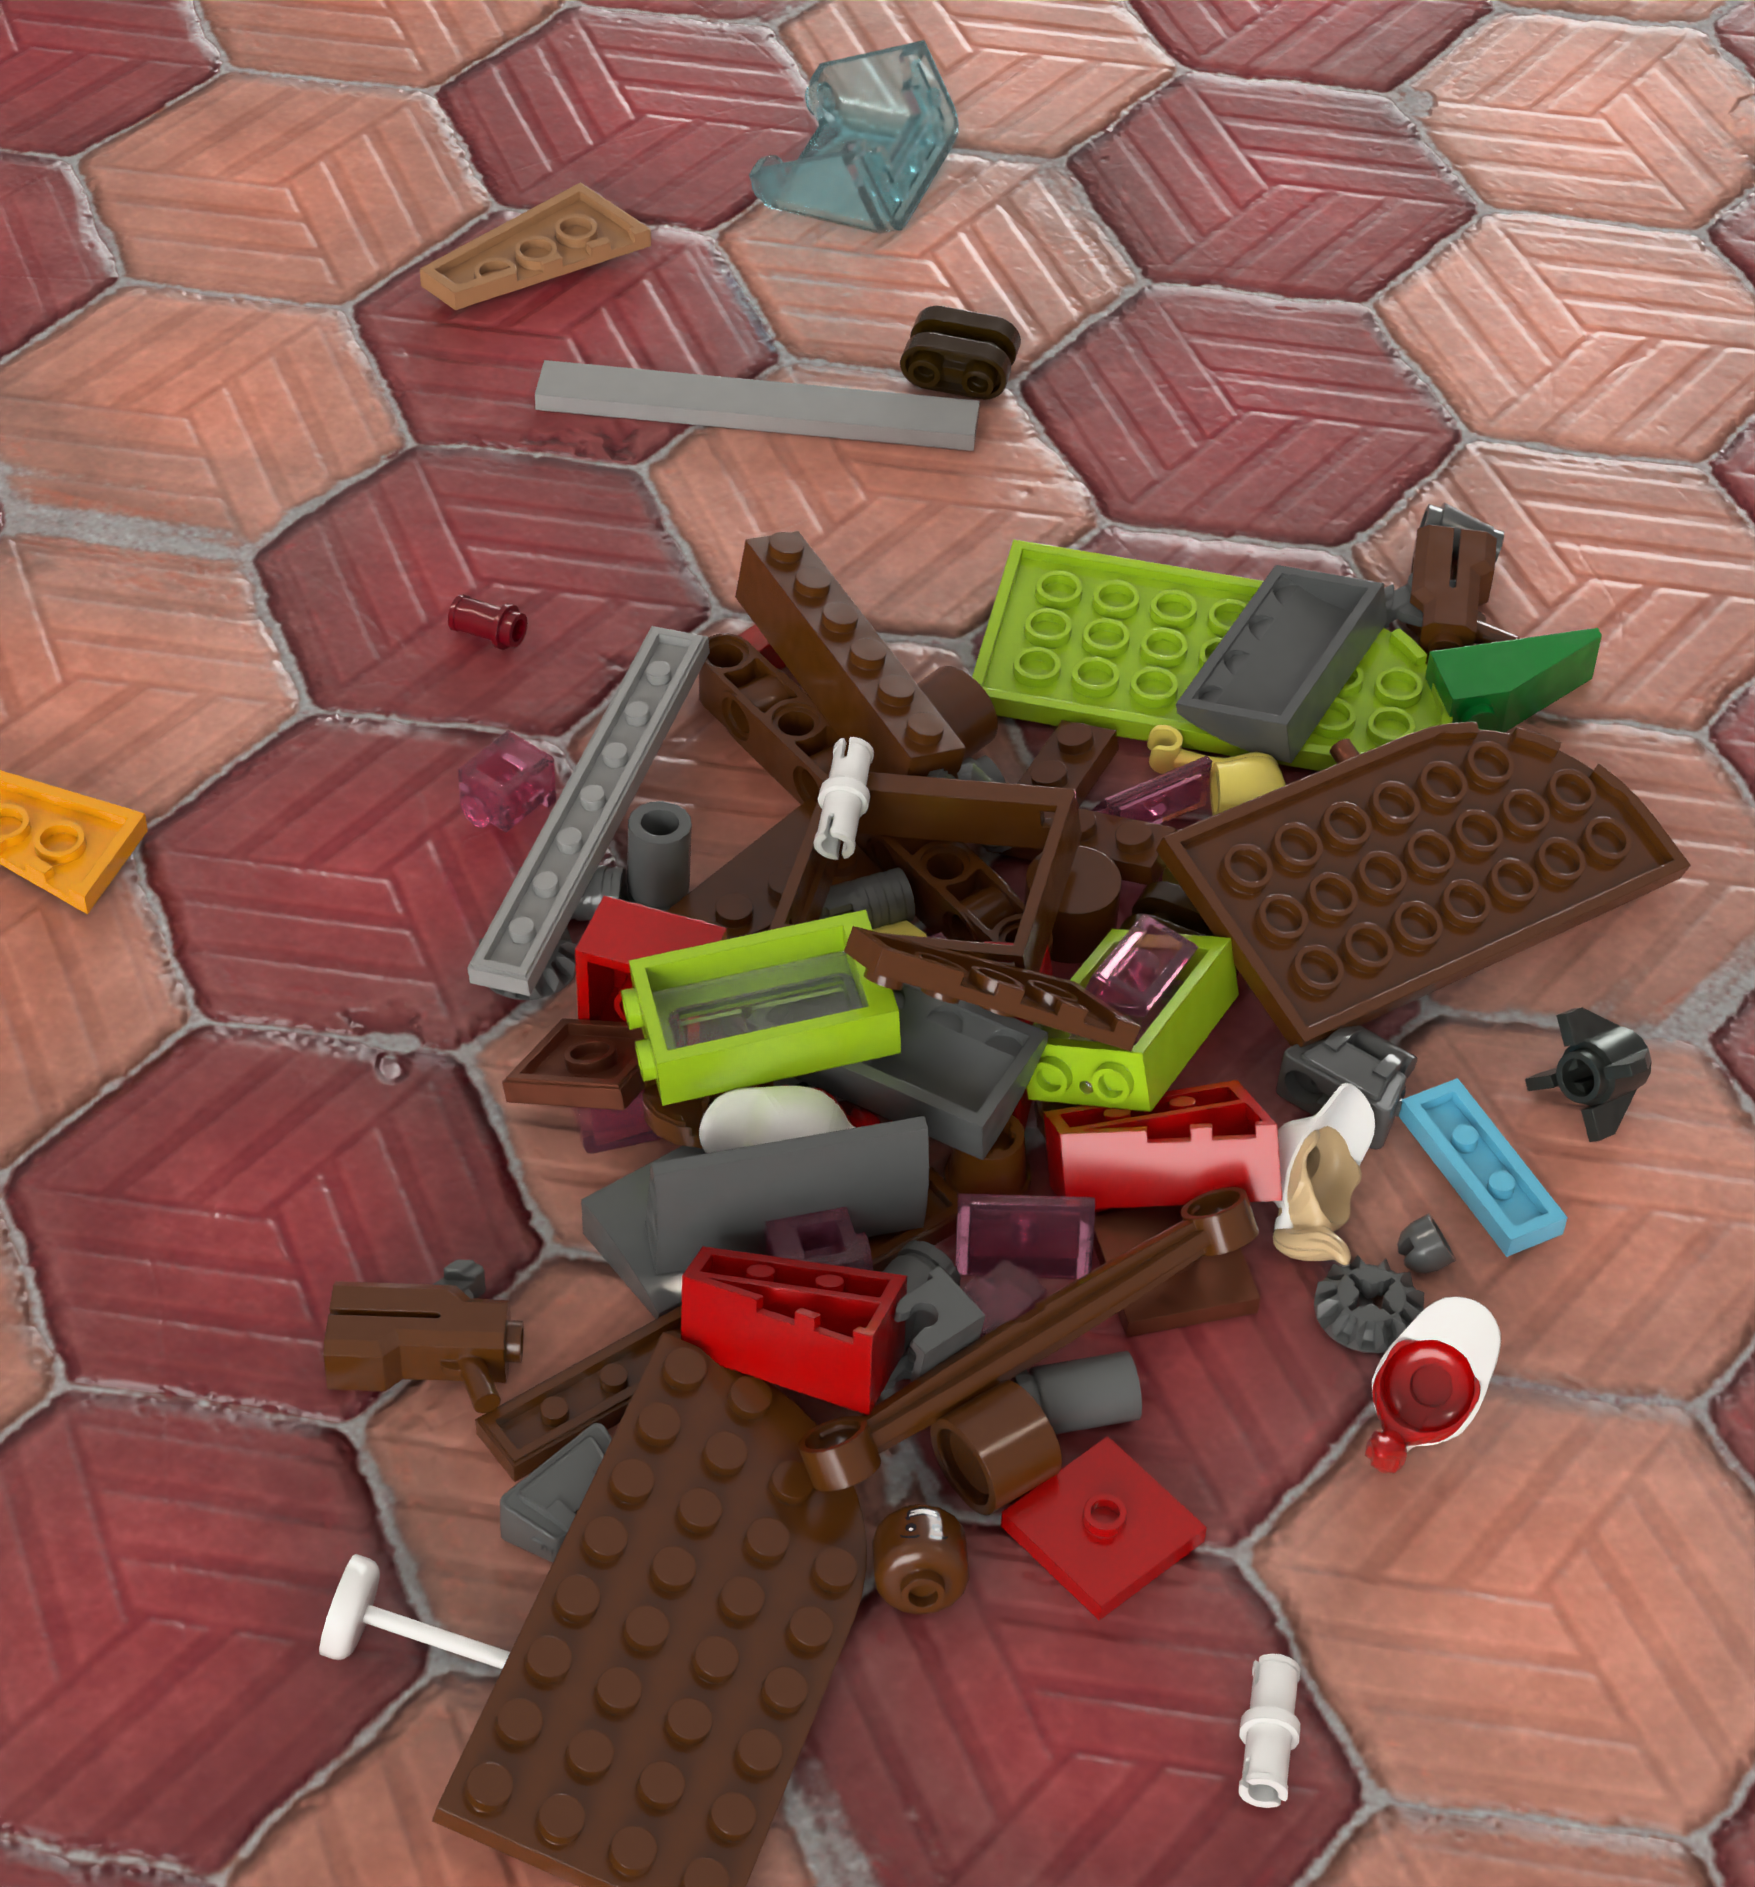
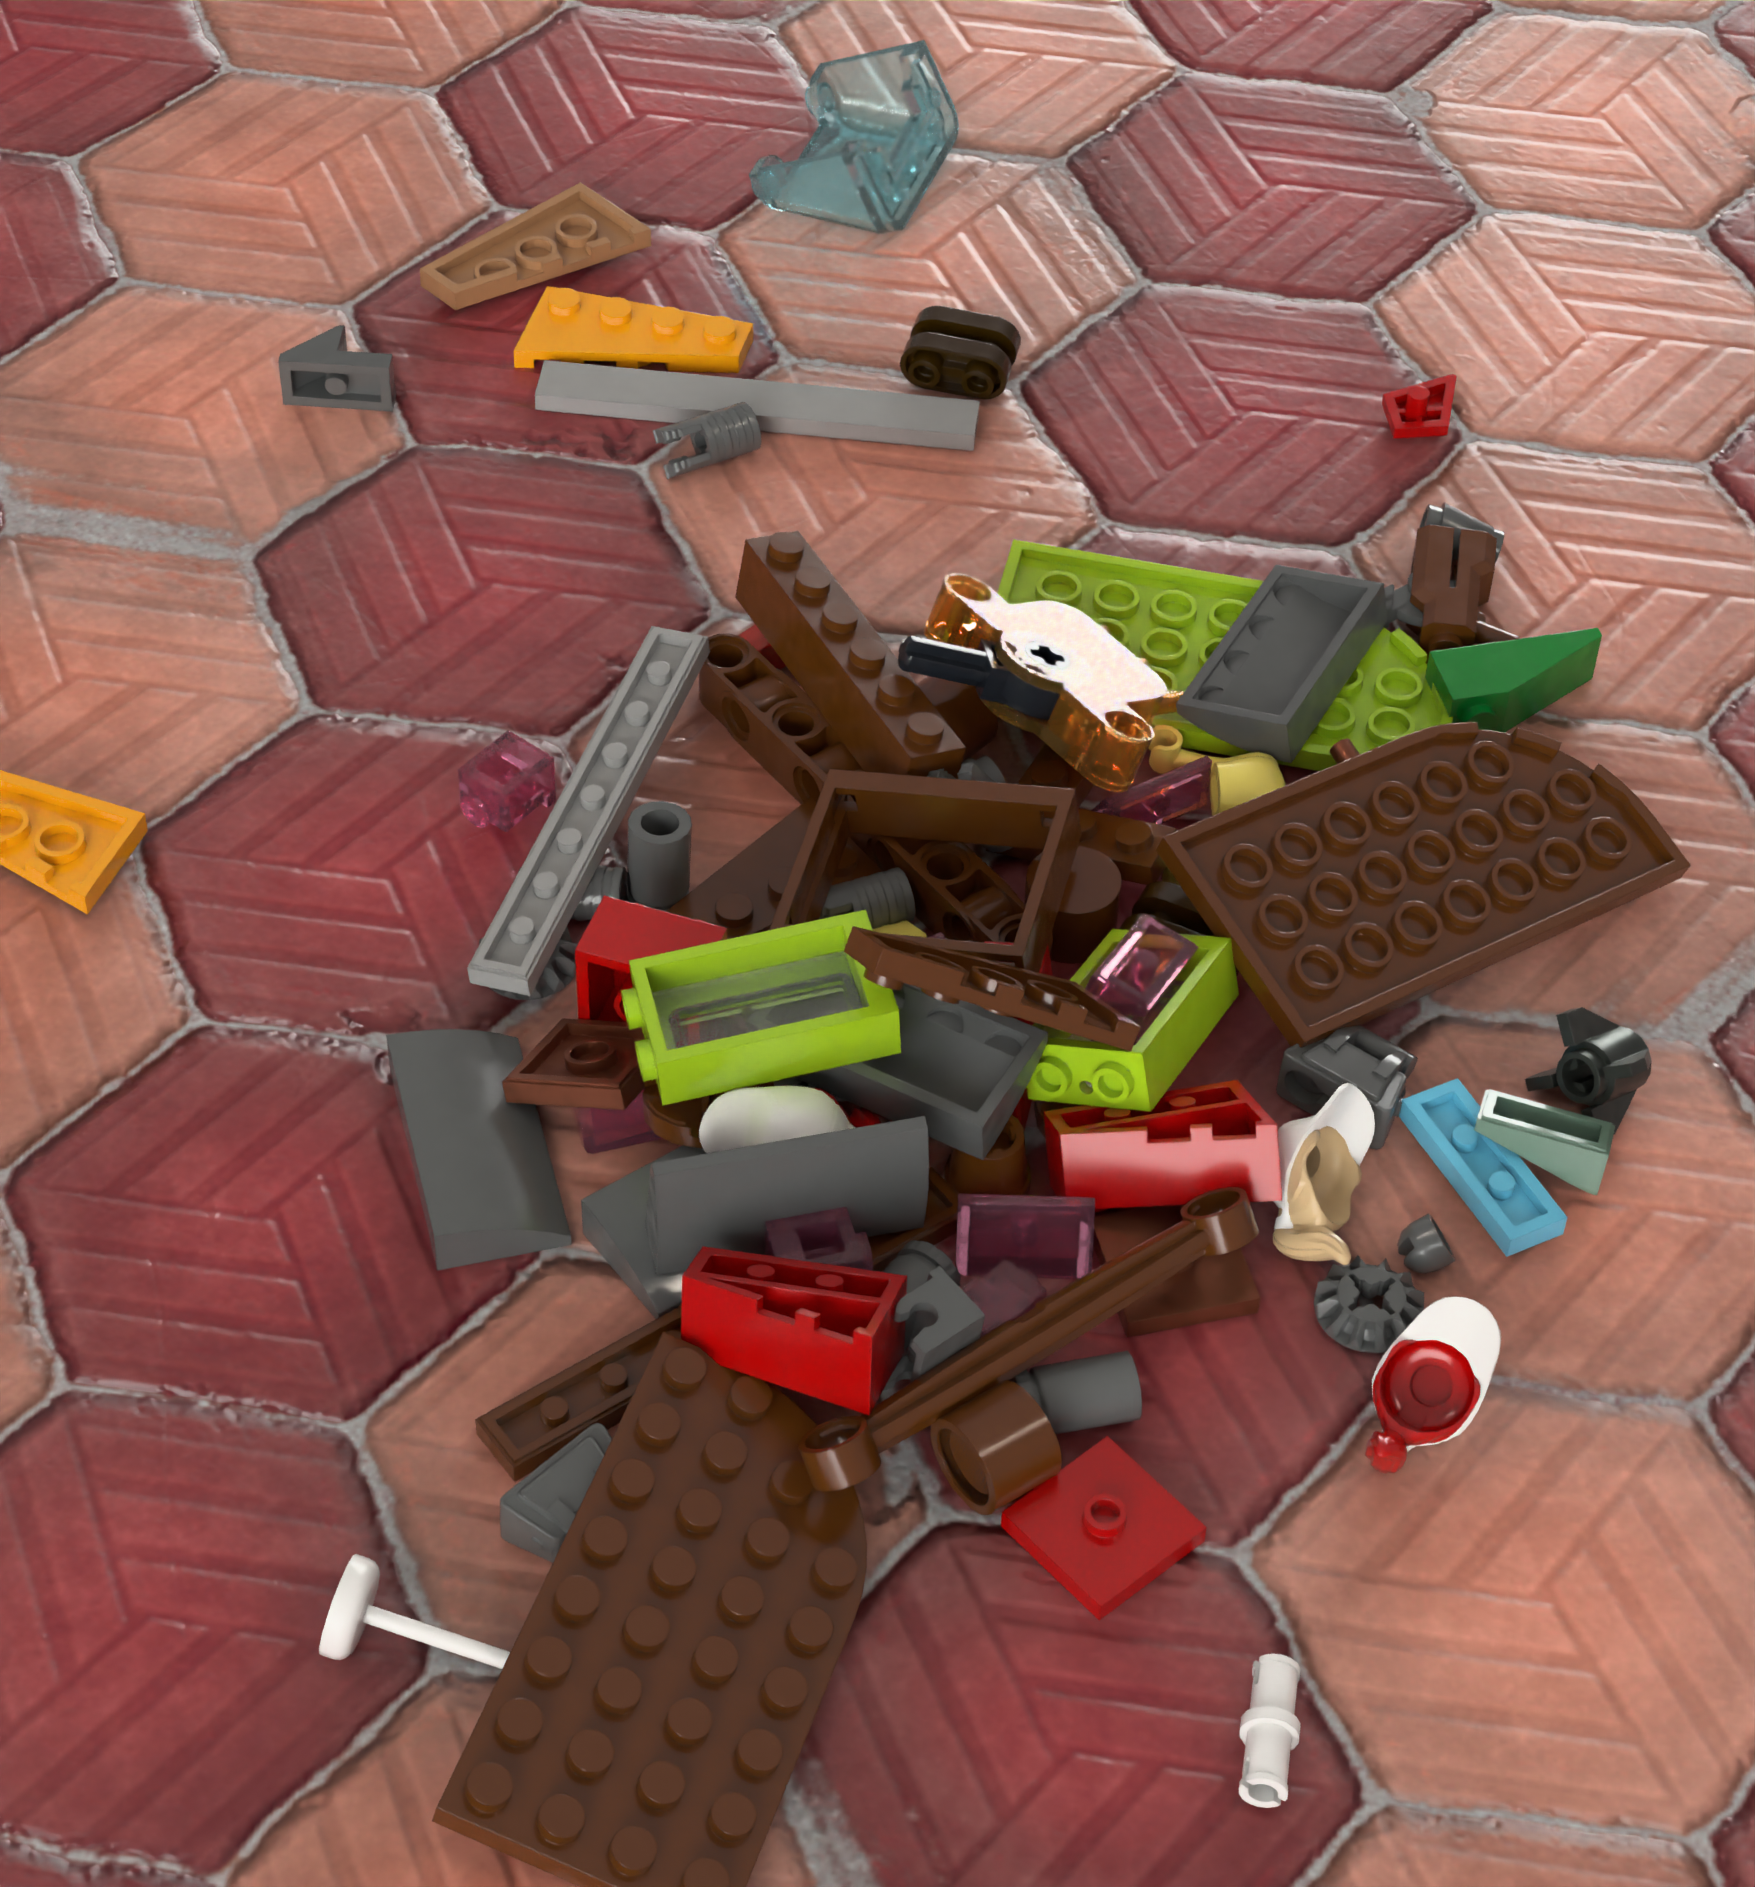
(330, 376): none -> dark grey slope
(422, 1333): reddish brown piece -> none
(472, 1153): none -> dark grey slope
(501, 625): dark red pin -> none
(634, 334): none -> light orange wing
(714, 436): none -> dark grey hinge
(843, 798): white pin -> none
(920, 1553): reddish brown head -> none
(1045, 674): none -> clear orange piece
(1420, 408): none -> red piece
(1549, 1137): none -> sand green slope

